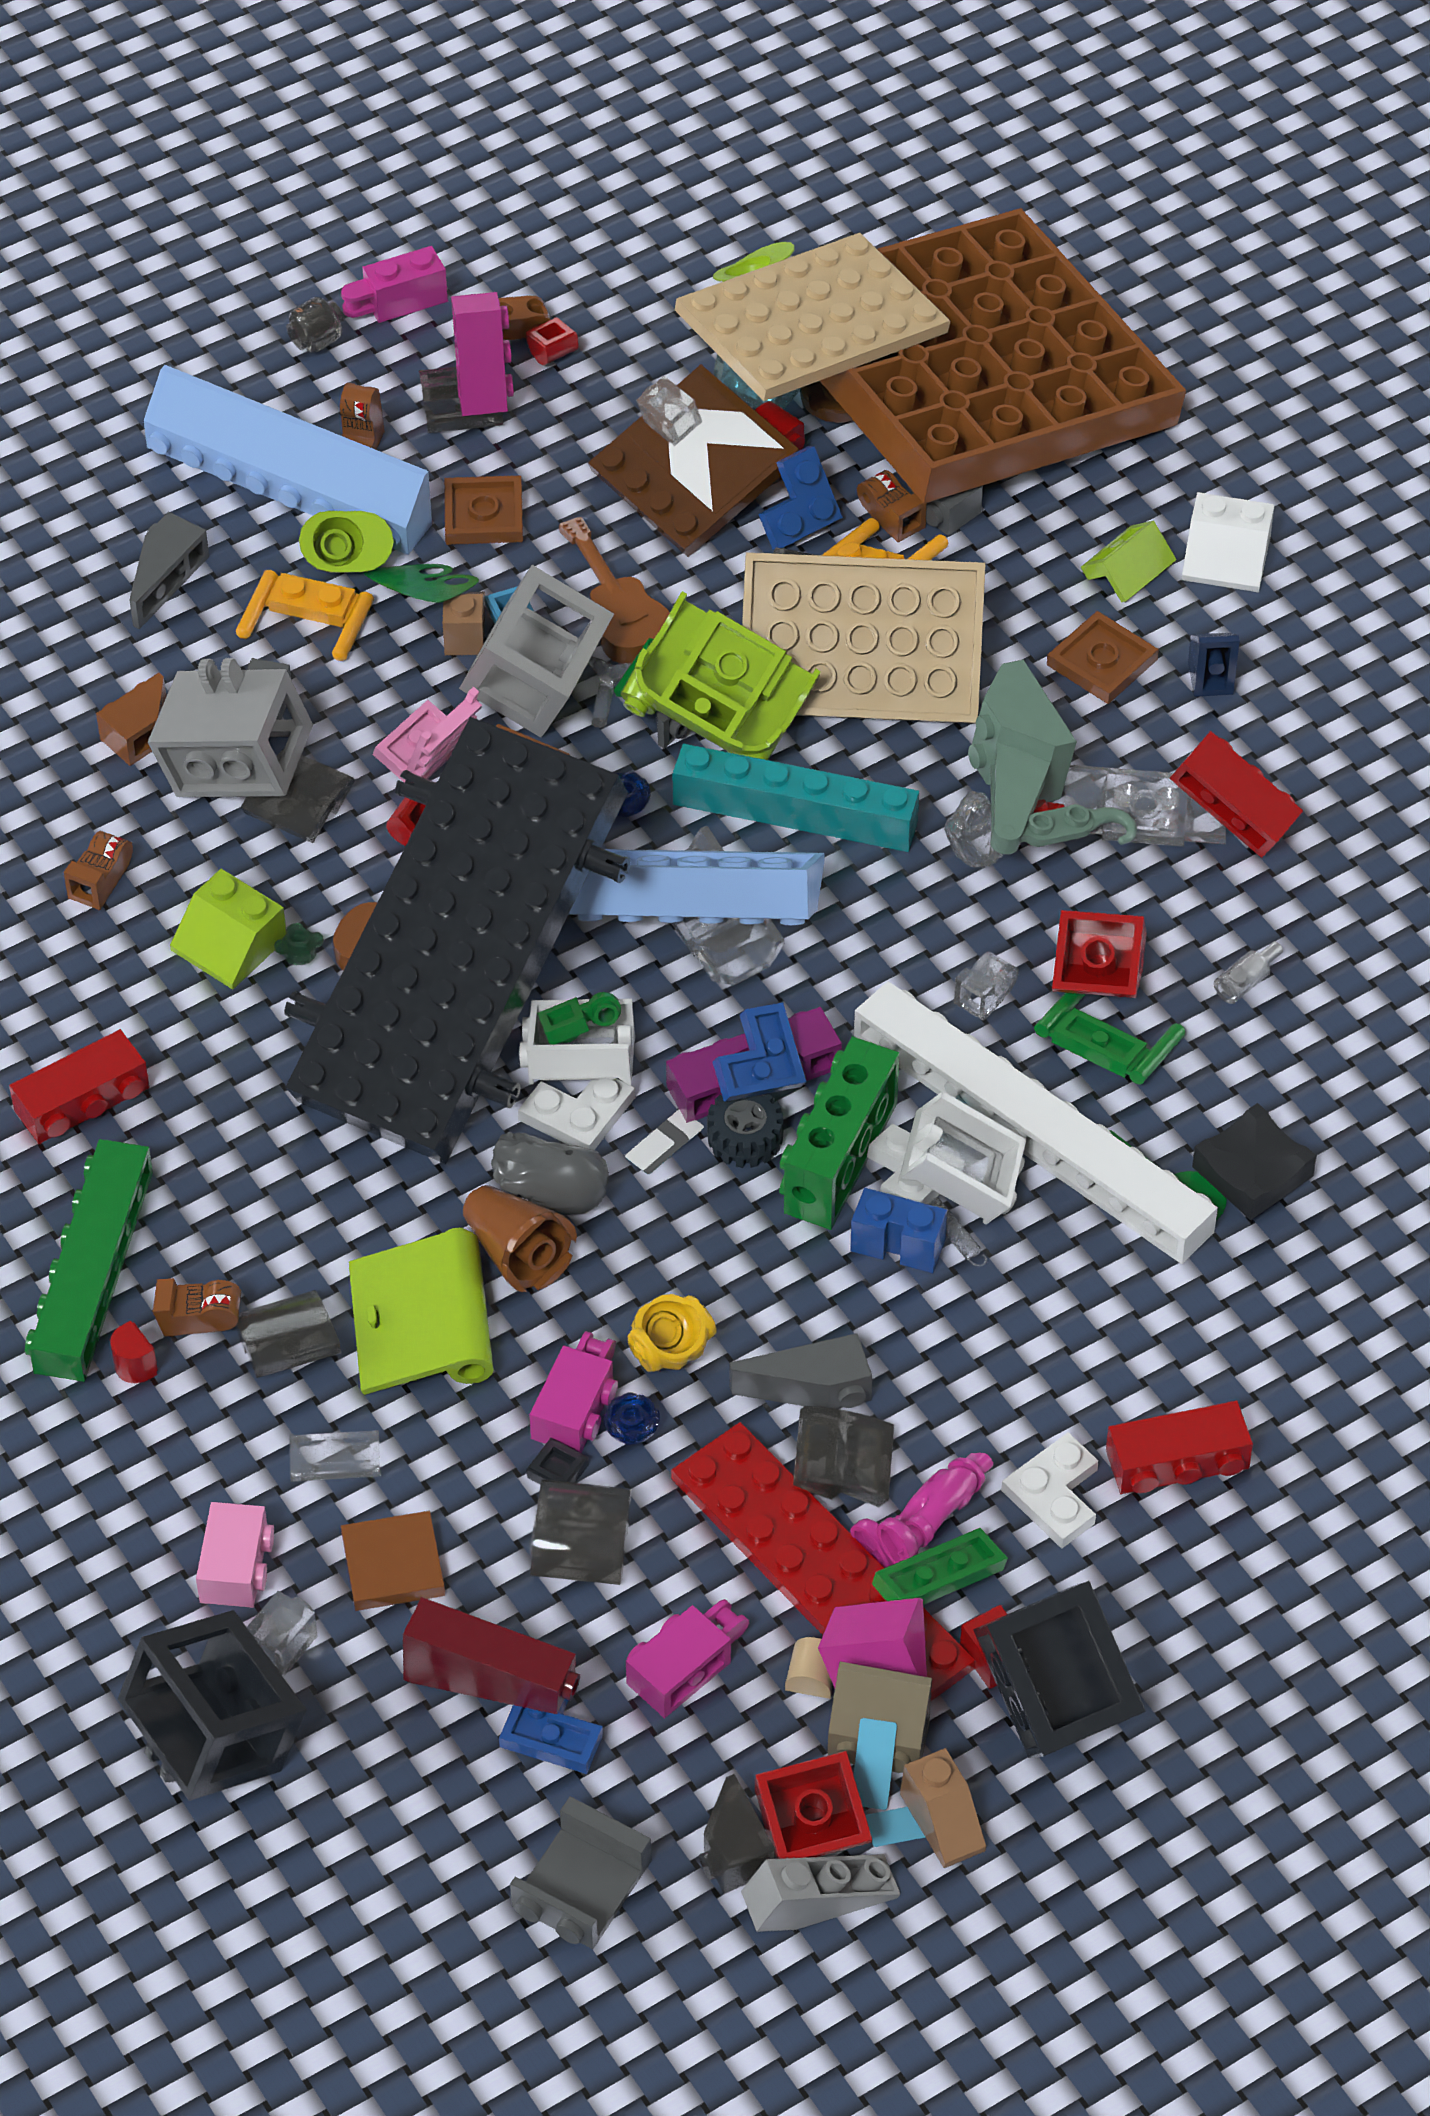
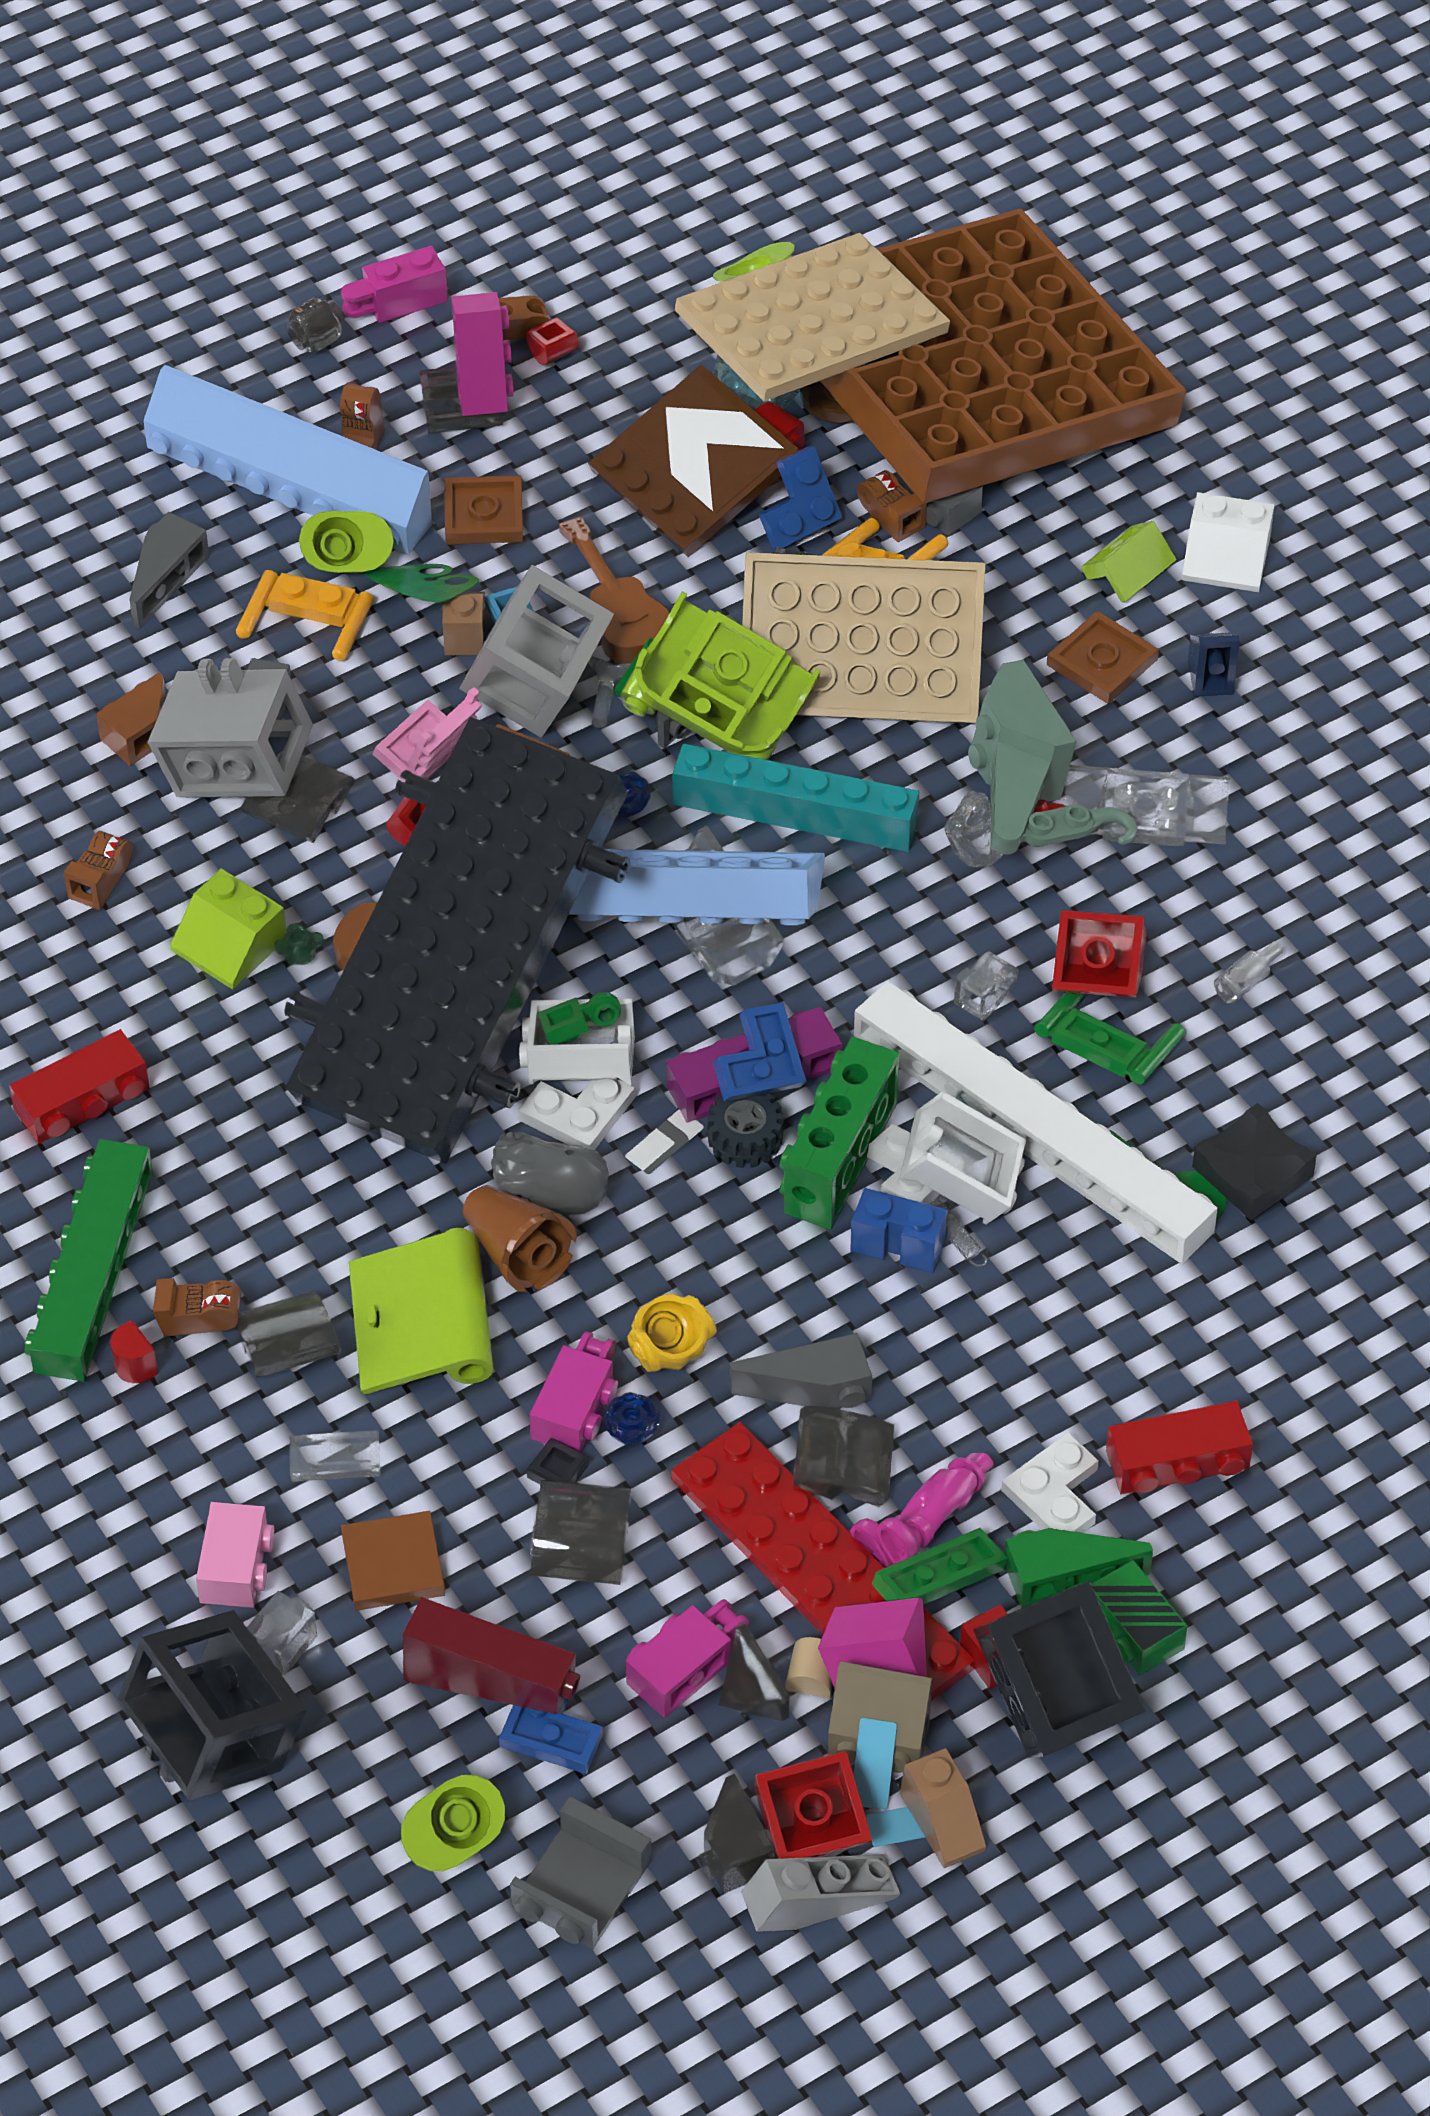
(452, 1822): none -> lime piece
(669, 410): clear brick -> none
(752, 1682): none -> clear smoke slope
(1058, 1559): none -> green slope
(1139, 1618): none -> green brick
(1236, 794): red brick -> none

